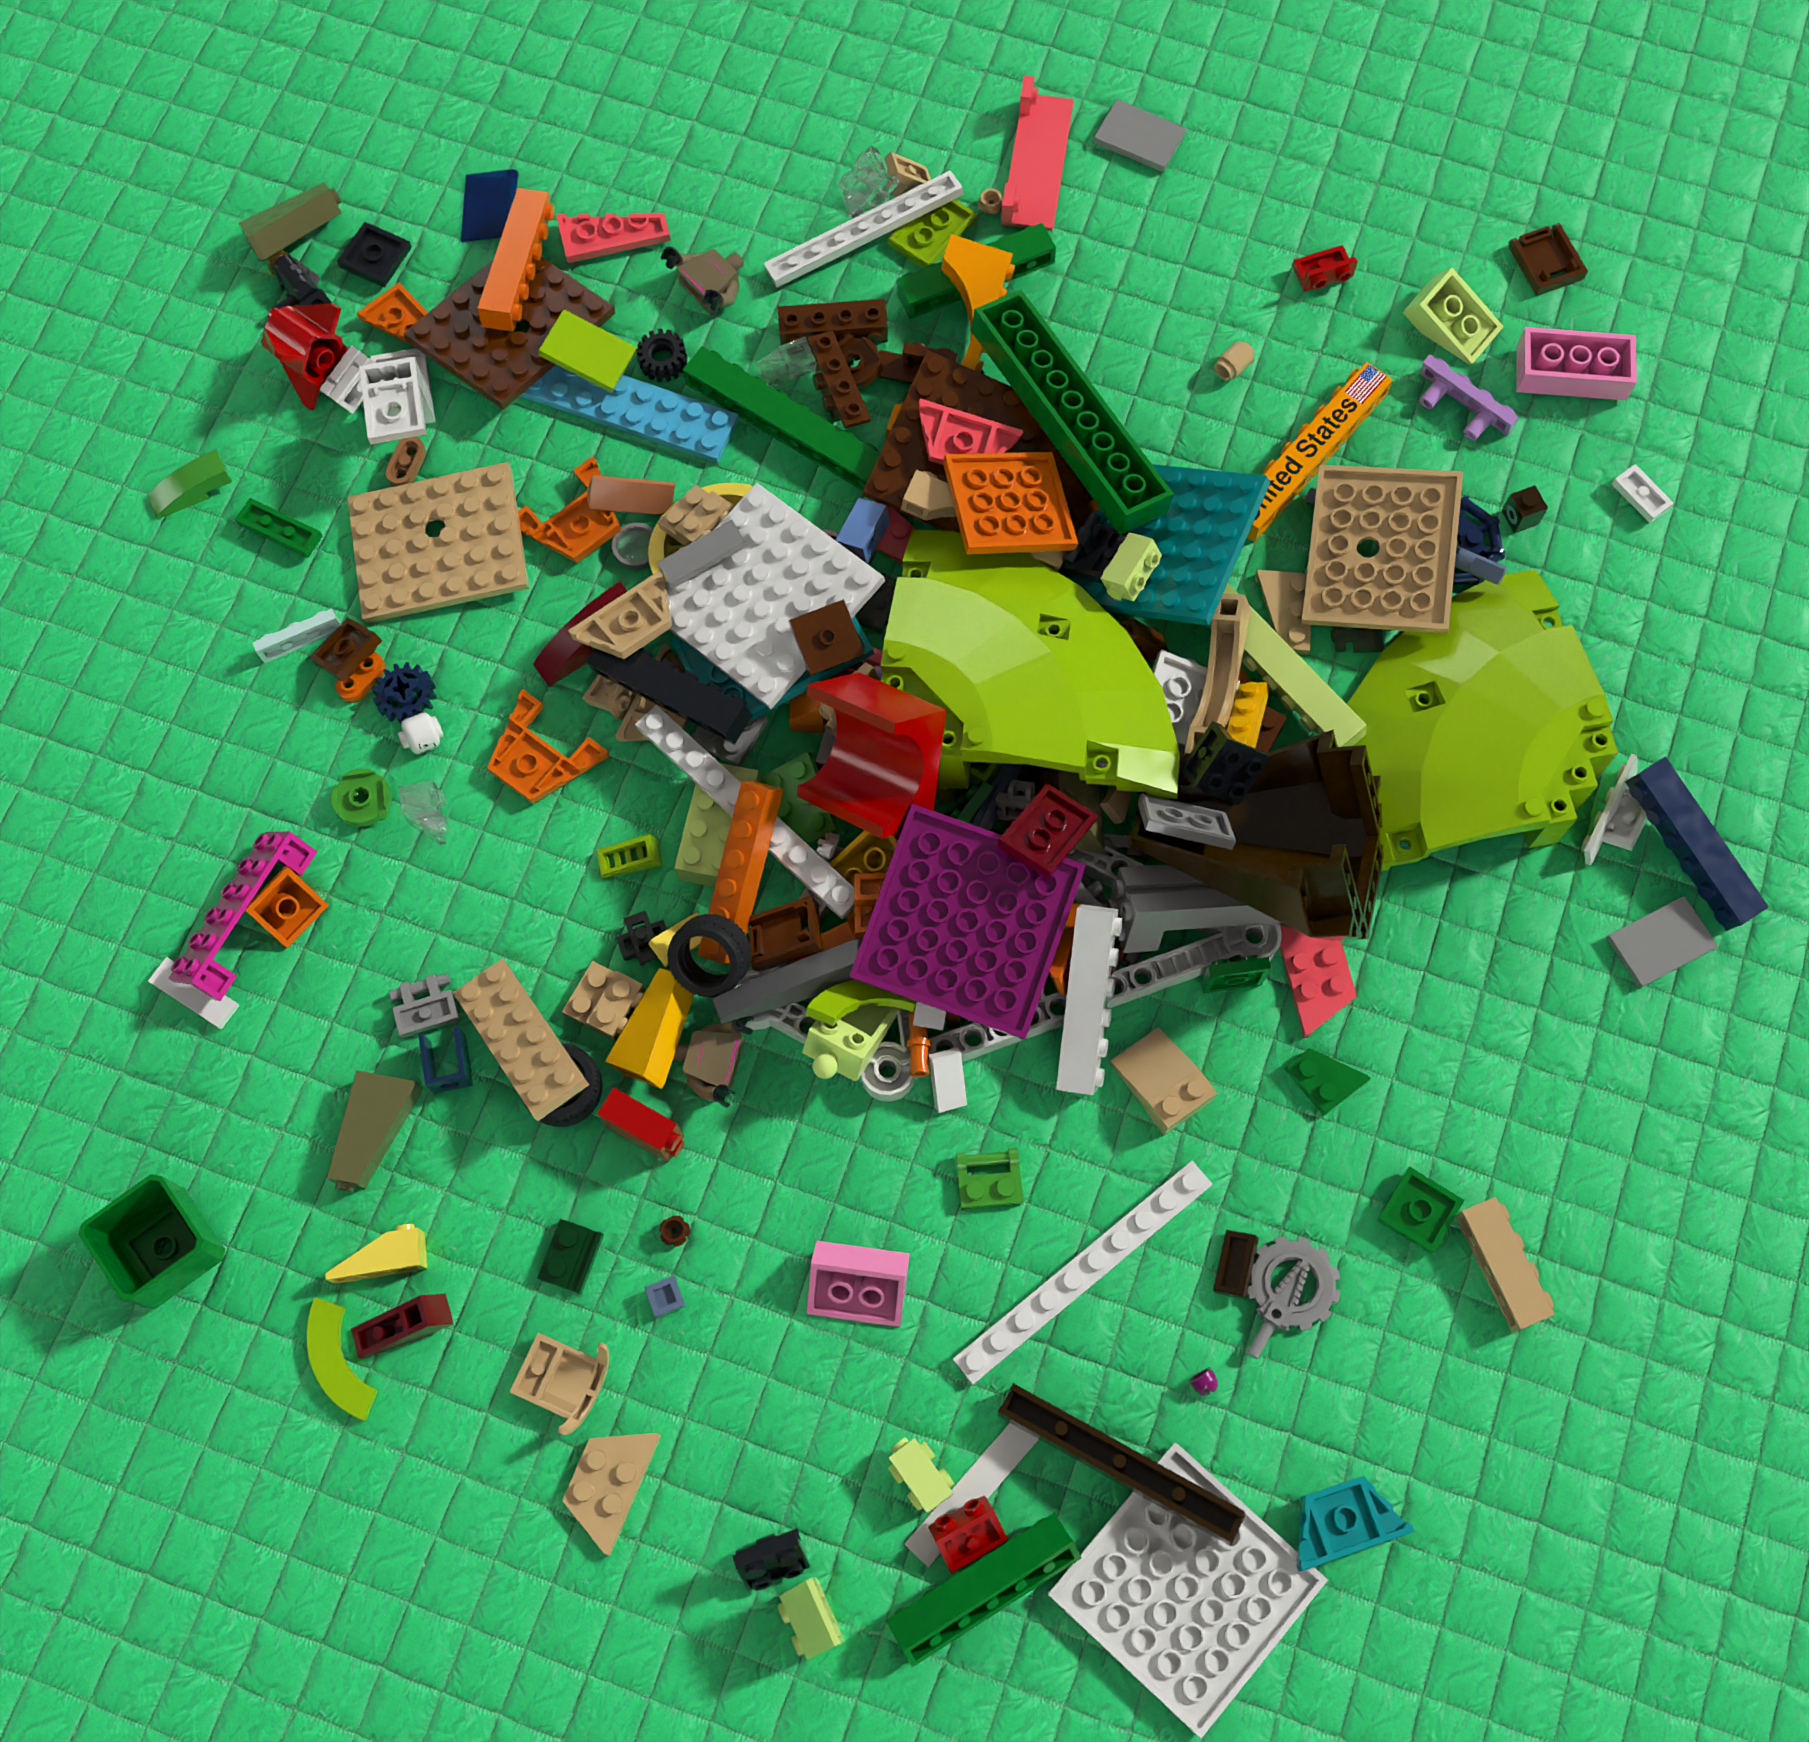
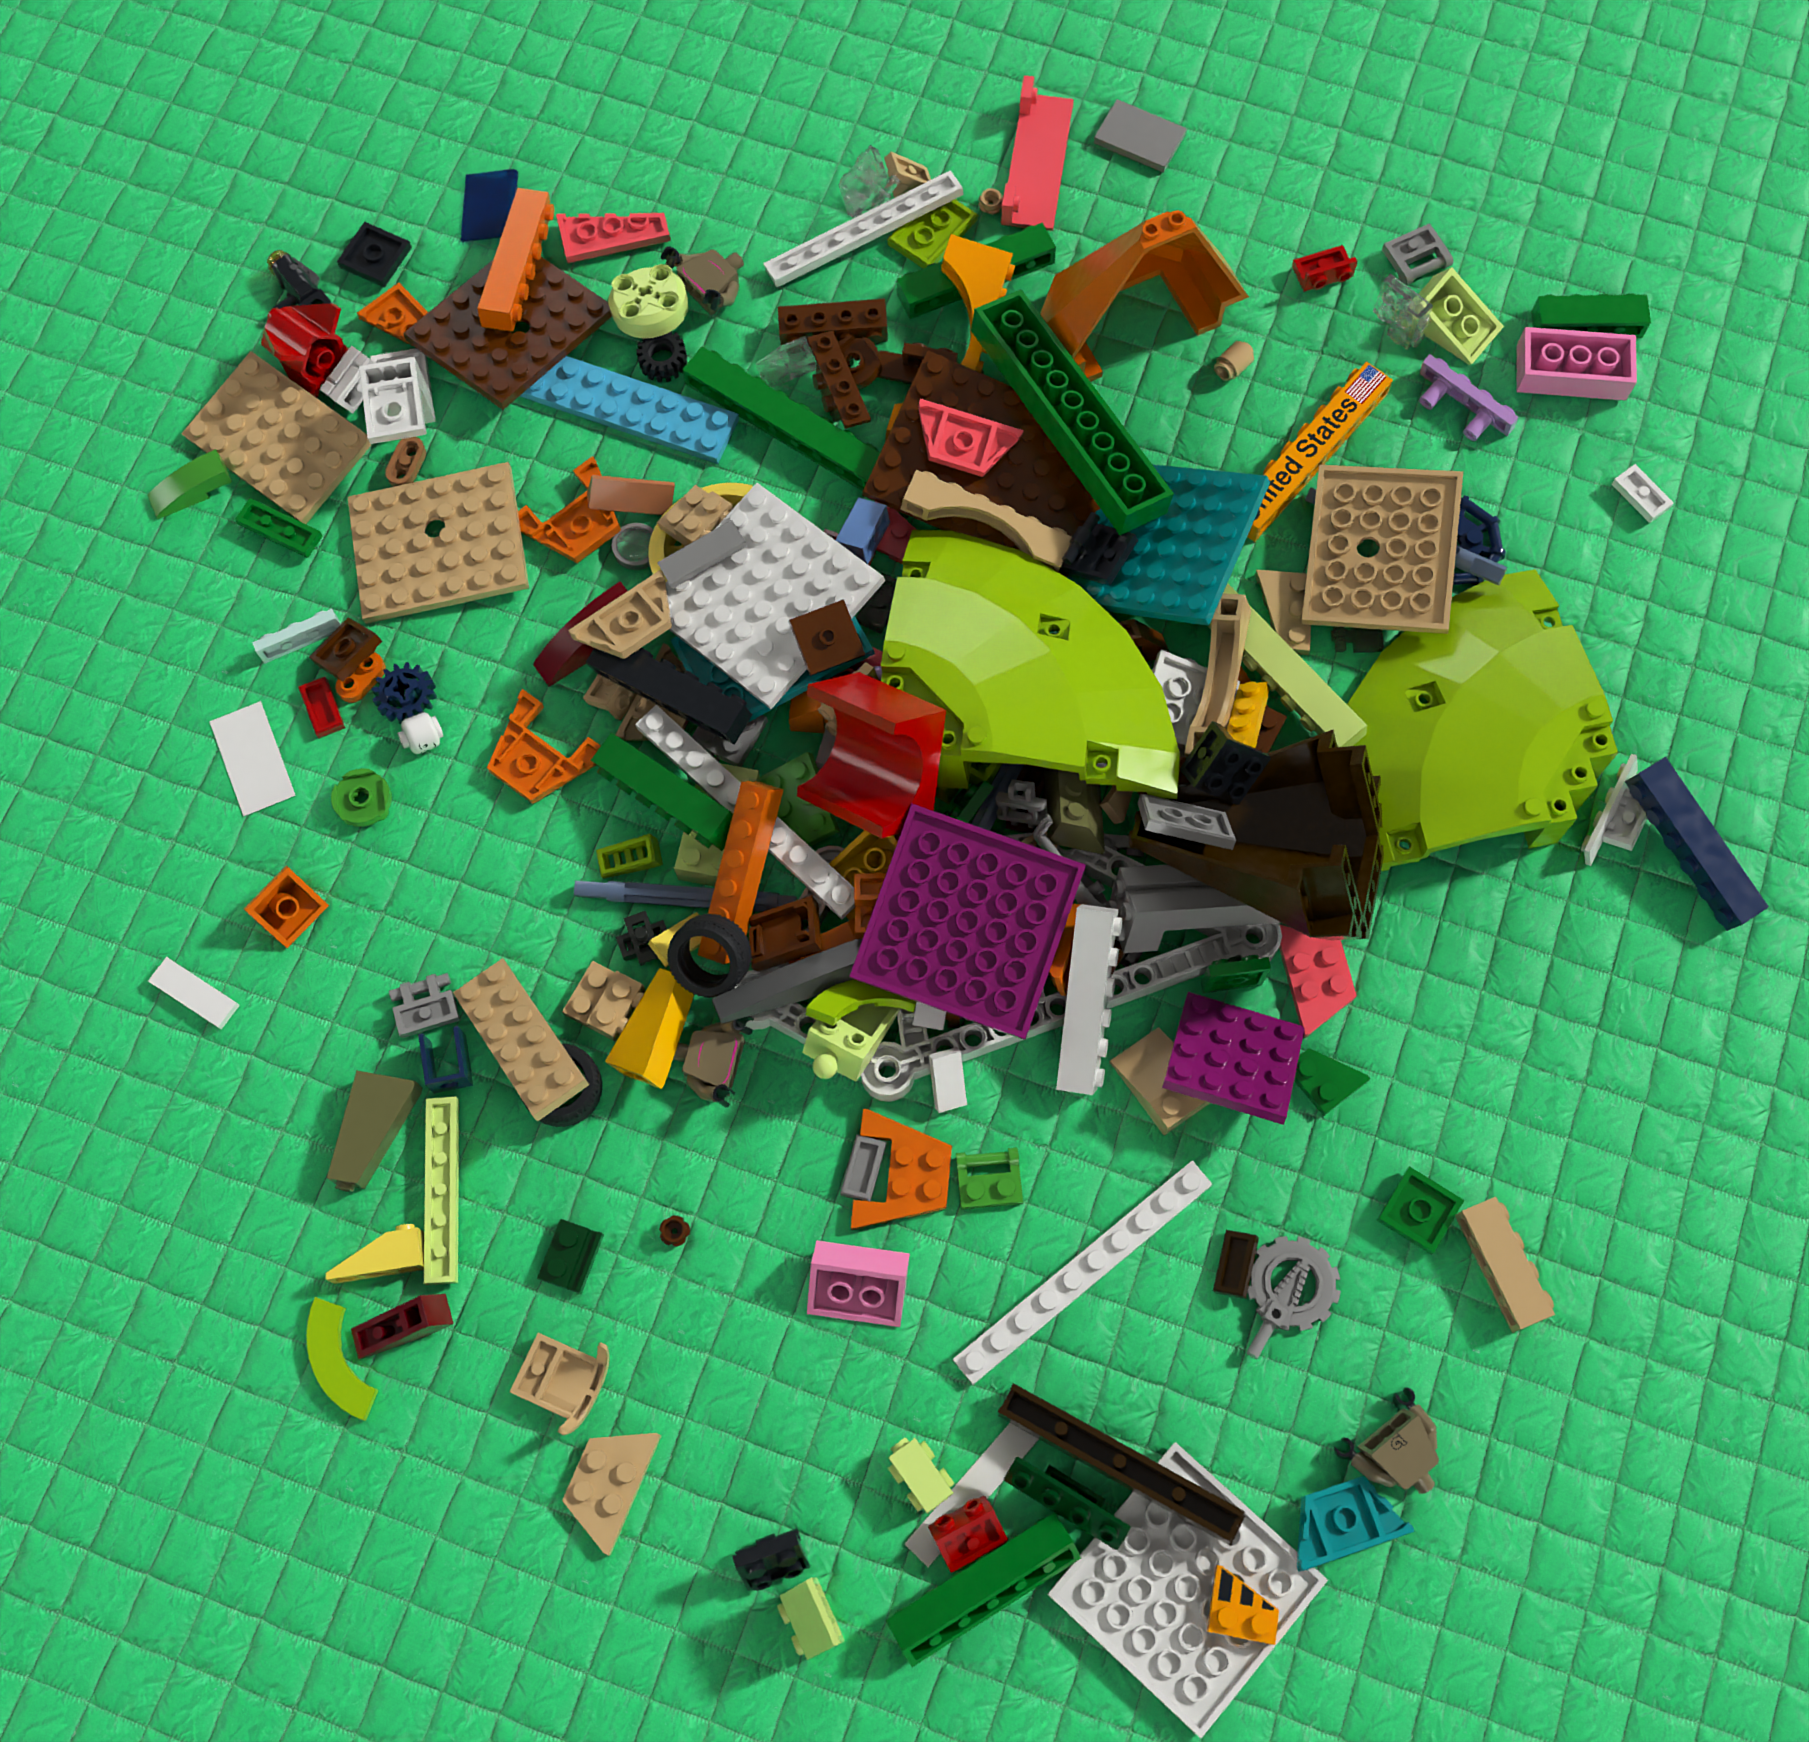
(128, 1235): green plate -> none
(197, 963): dark pink bracket -> none
(252, 758): none -> white sticker
(278, 437): none -> tan plate
(290, 220): olive slope -> none
(321, 707): none -> red tile
(422, 809): clear slope -> none
(441, 1191): none -> yellowish green plate
(587, 351): lime tile -> none
(641, 1125): red brick -> none
(648, 301): none -> yellowish green piece
(664, 790): none -> green brick
(665, 1297): sand blue plate -> none
(668, 894): none -> sand blue piece
(828, 846): white piece -> none
(863, 1168): none -> light grey tile
(916, 1173): none -> orange wing
(918, 1046): orange pin -> none
(1009, 502): orange plate -> none
(1047, 831): dark red plate -> none
(1068, 1500): none -> dark green bracket
(1131, 567): yellowish green brick -> none
(1159, 246): none -> orange piece
(1204, 1382): magenta hinge -> none
(1234, 1058): none -> magenta plate
(1240, 1610): none -> light orange wing
(1400, 1449): none -> dark tan torso
(1403, 311): none -> clear plate
(1413, 247): none -> light grey plate
(1524, 509): dark brown brick -> none
(1543, 255): reddish brown container -> none
(1593, 313): none -> green brick
(1662, 942): light grey tile -> none

